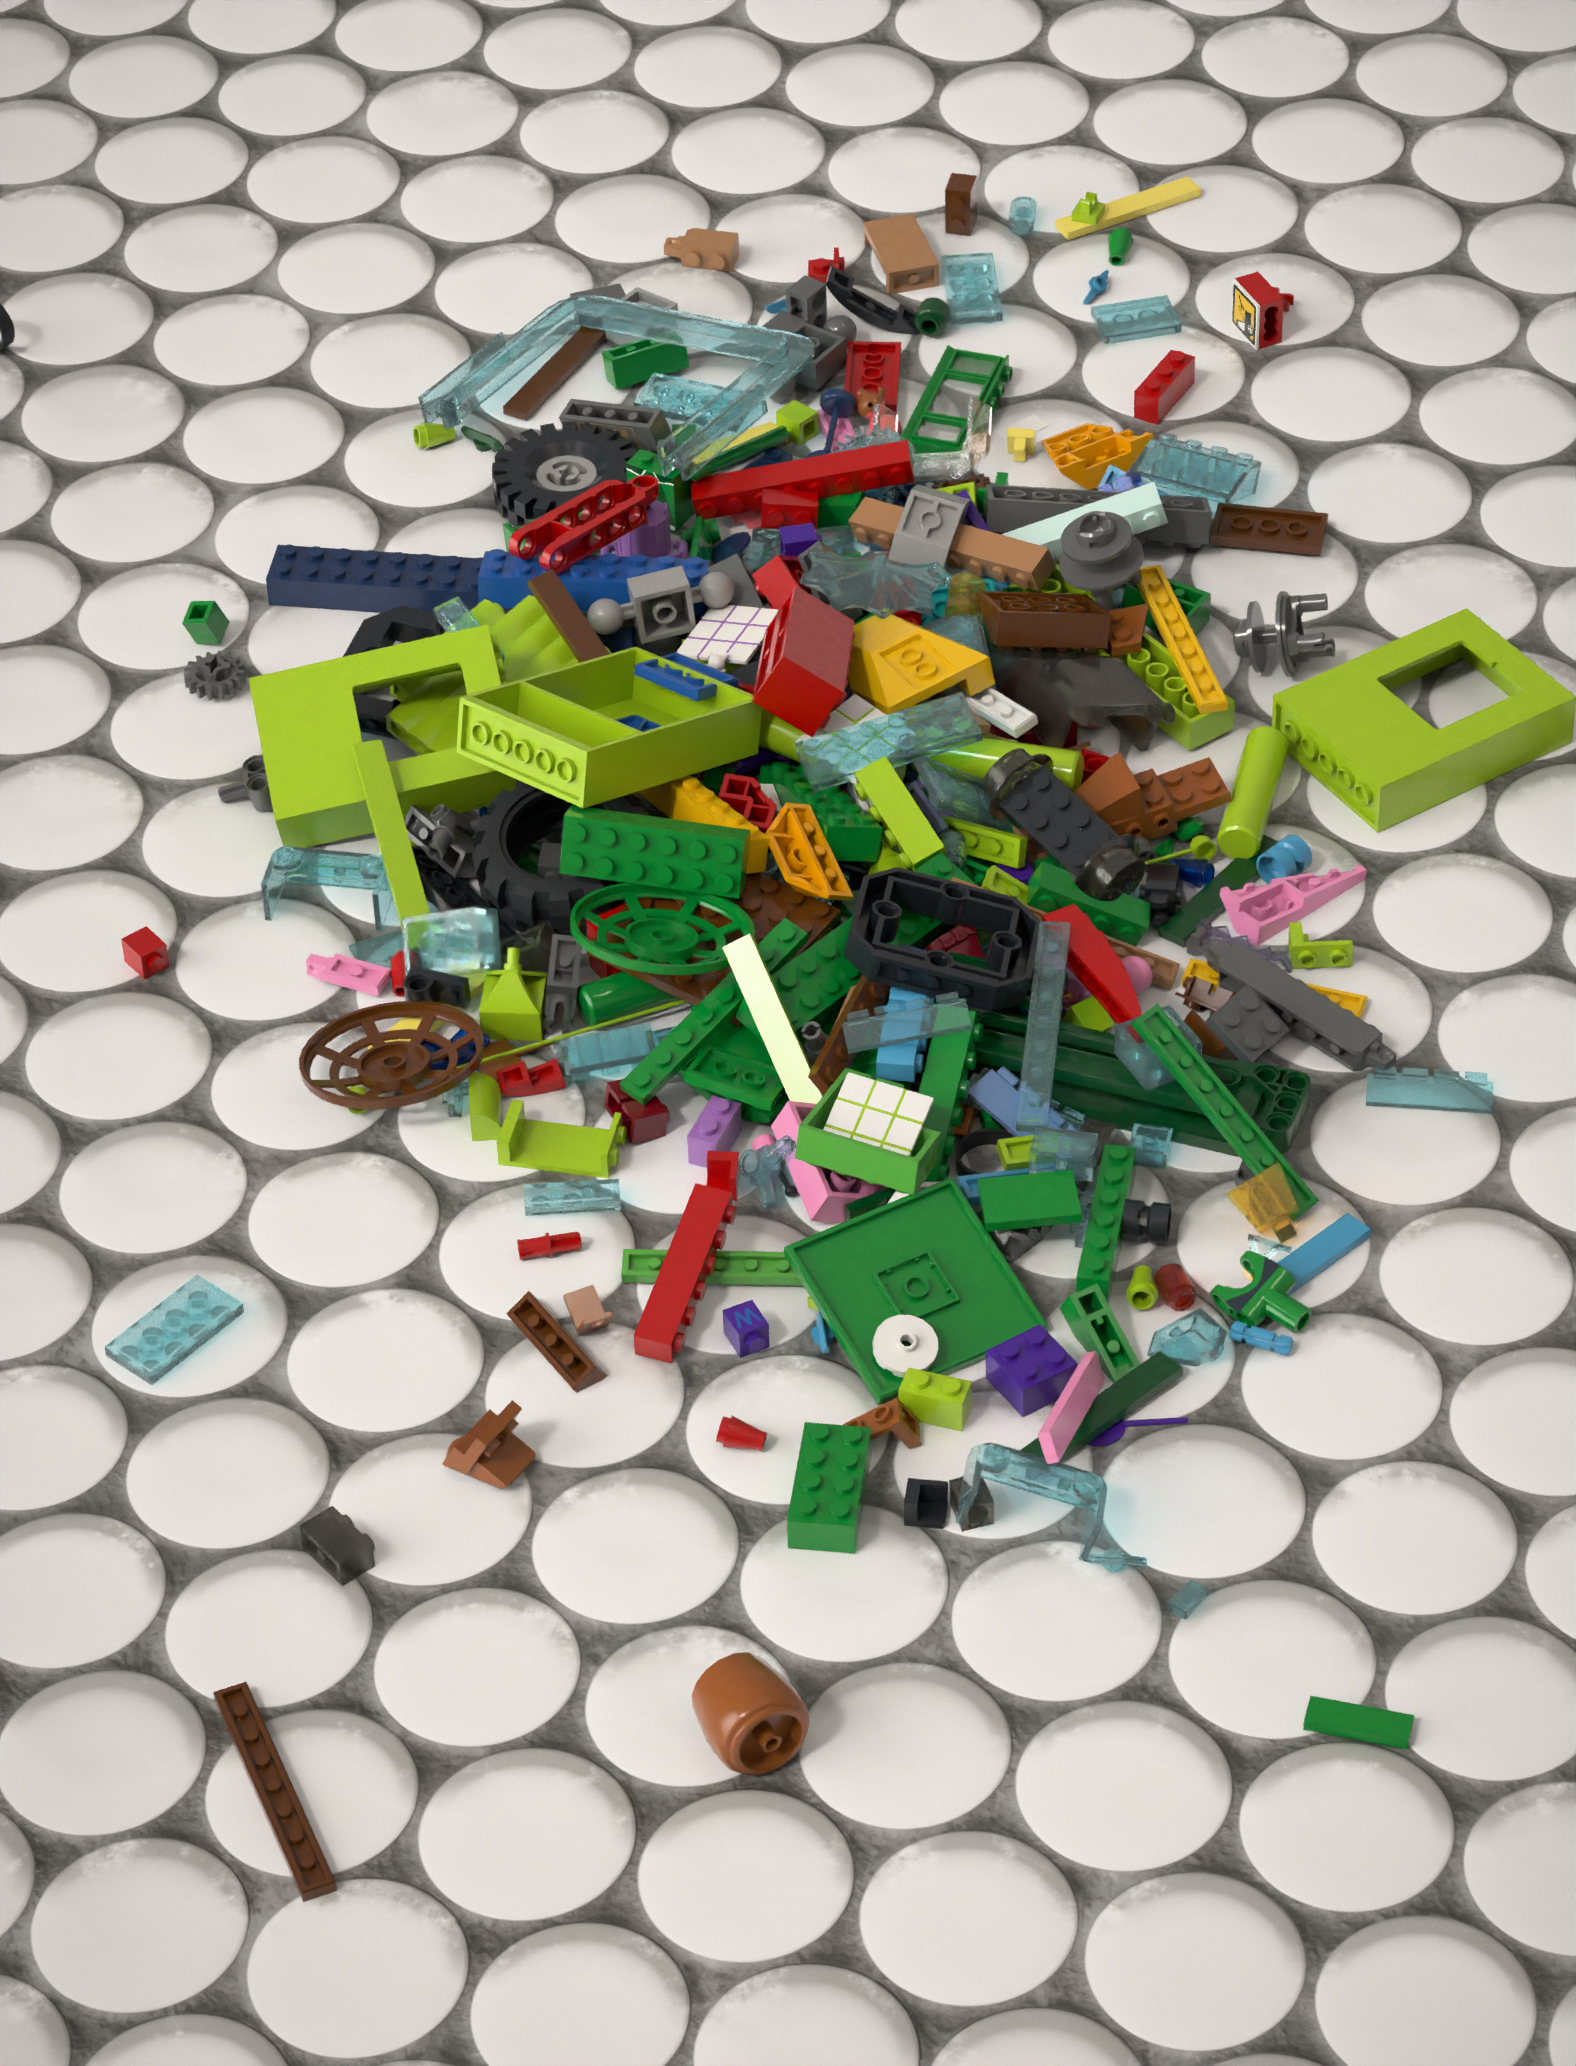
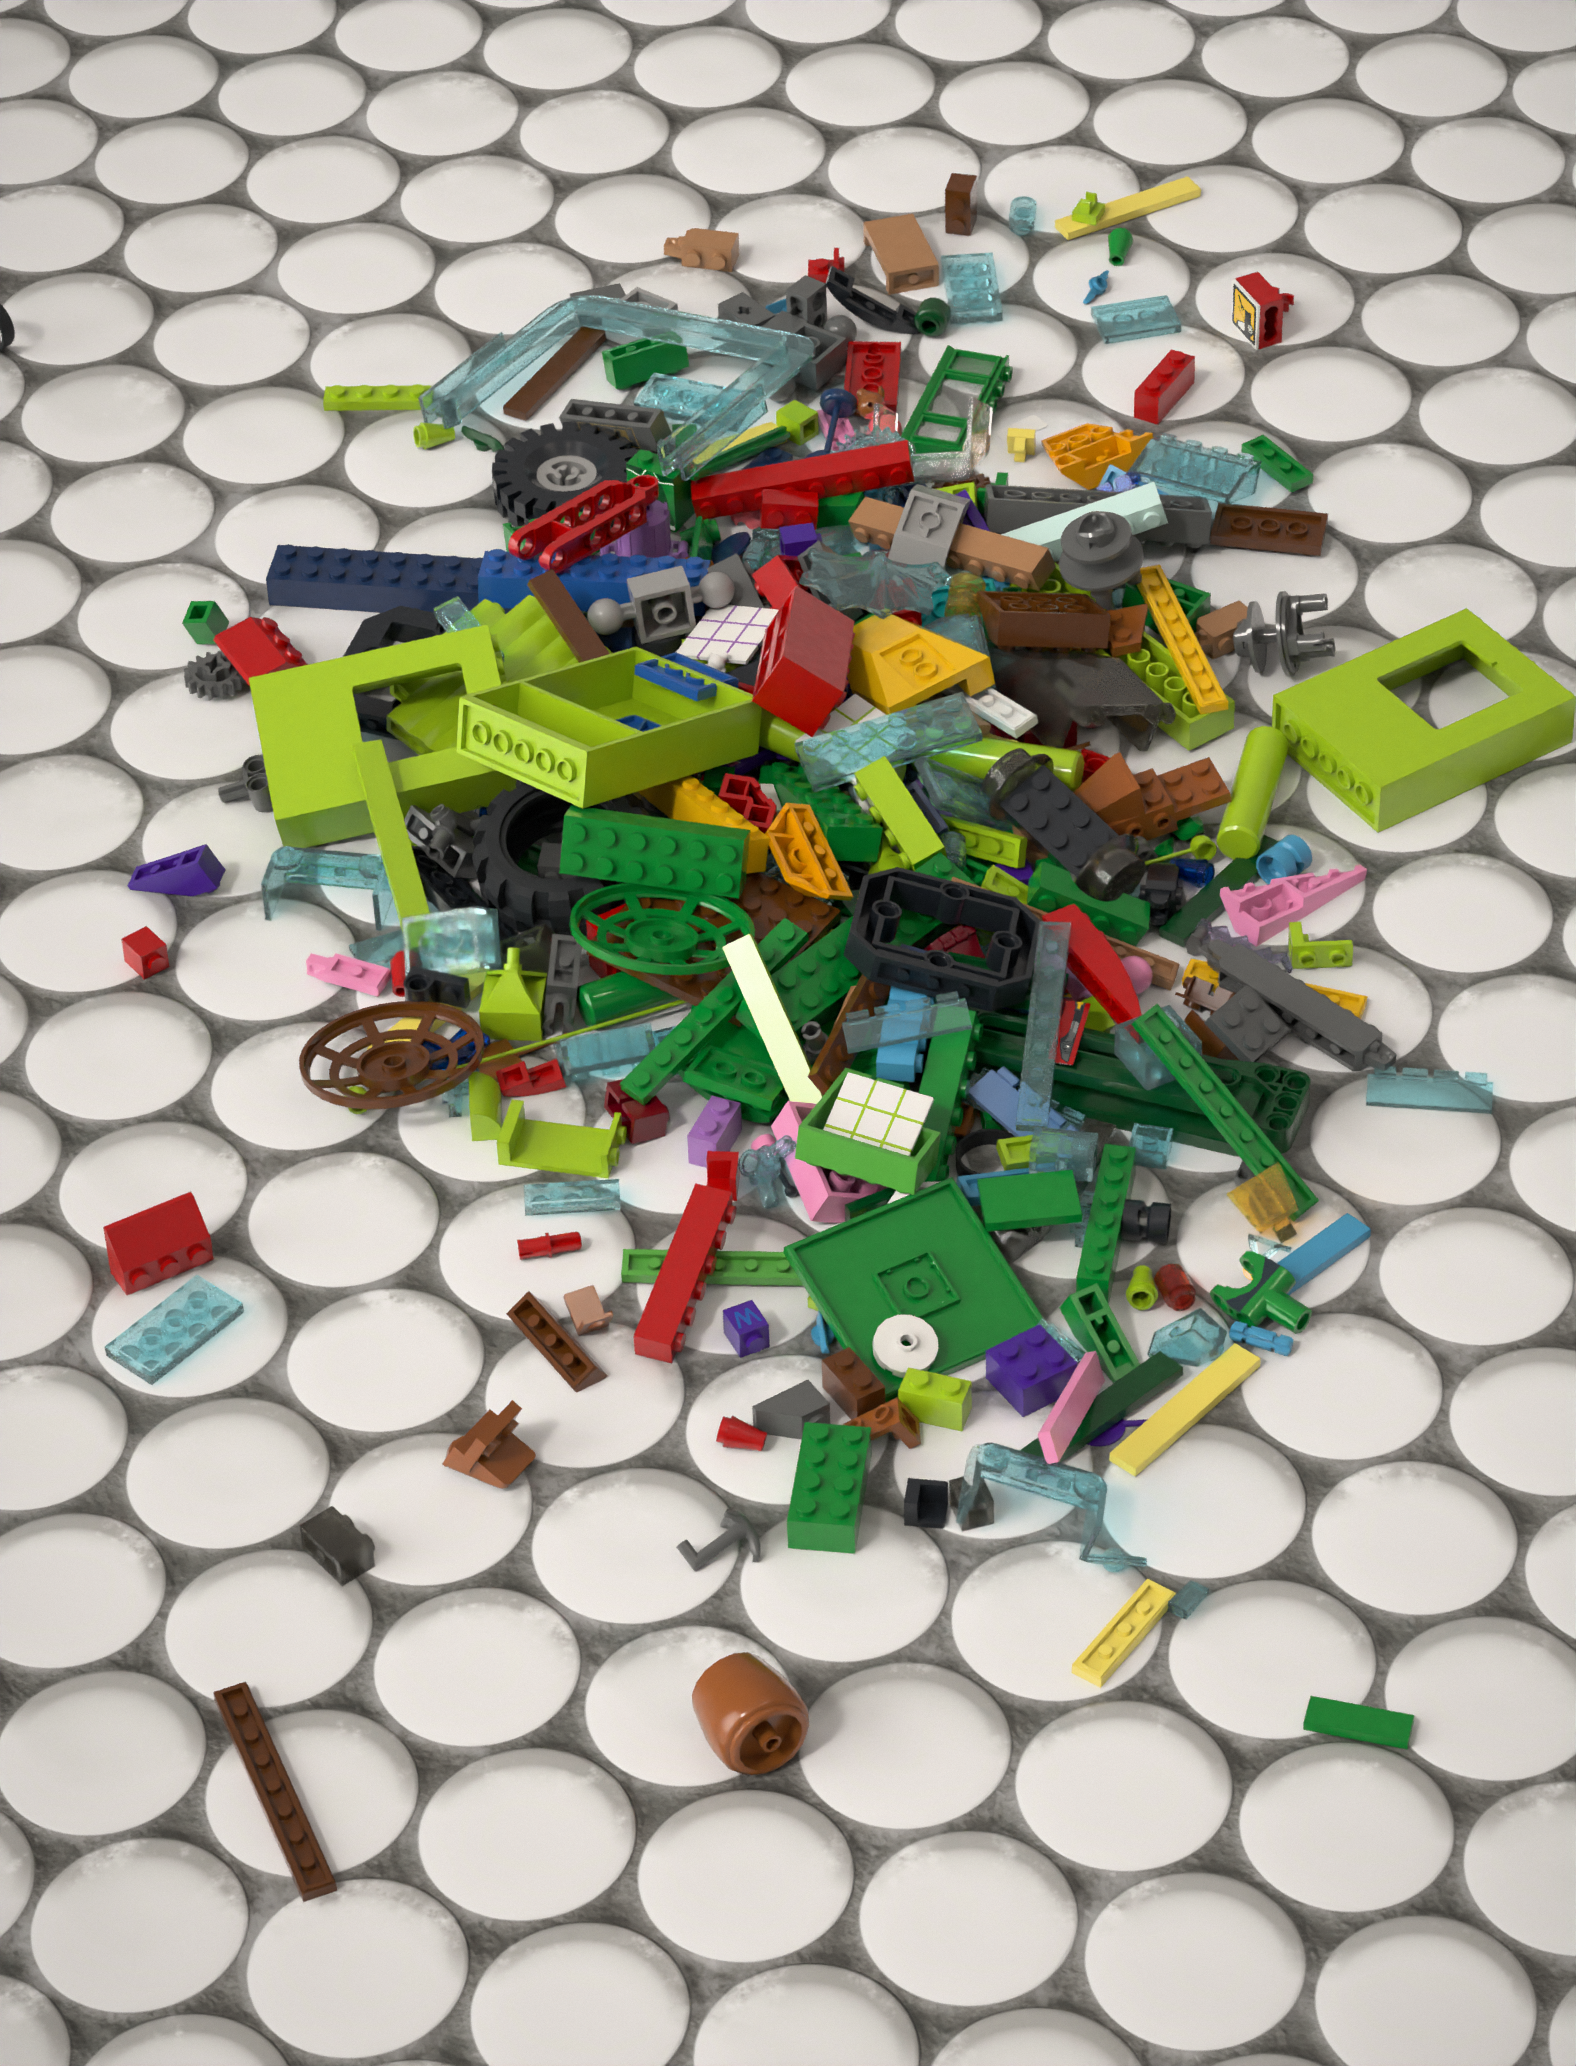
(157, 1243): none -> red slope
(183, 873): none -> dark purple slope
(258, 648): none -> red slope
(373, 397): none -> lime plate
(737, 1526): none -> dark grey piece
(744, 310): none -> dark grey brick
(789, 1410): none -> dark grey slope
(851, 1383): none -> reddish brown brick
(1067, 1343): none -> clear light blue plate
(1071, 1030): none -> sticker
(1123, 1633): none -> light yellow tile
(1184, 1409): none -> light yellow tile
(1217, 628): none -> medium nougat hinge
(1278, 463): none -> green plate

